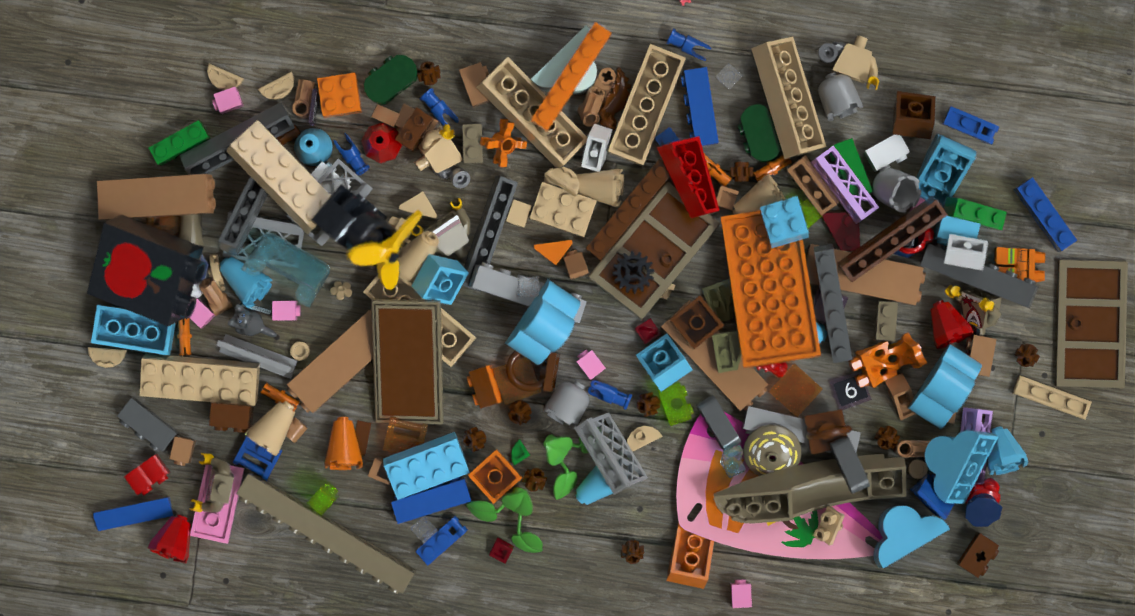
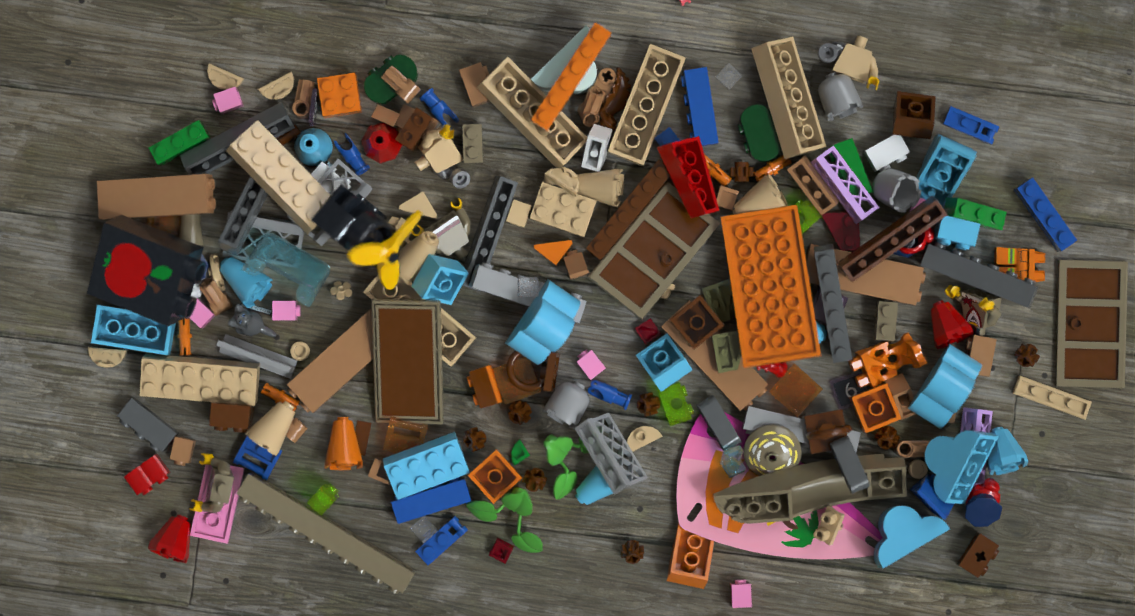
(133, 514): blue slope -> none
(404, 87): none -> medium nougat piece
(428, 73): reddish brown gear -> none
(503, 143): orange pin -> none
(639, 278): black gear -> none
(686, 43): blue piece -> none
(784, 222): medium azure brick -> none
(875, 408): none -> orange brick
(966, 252): white brick -> none

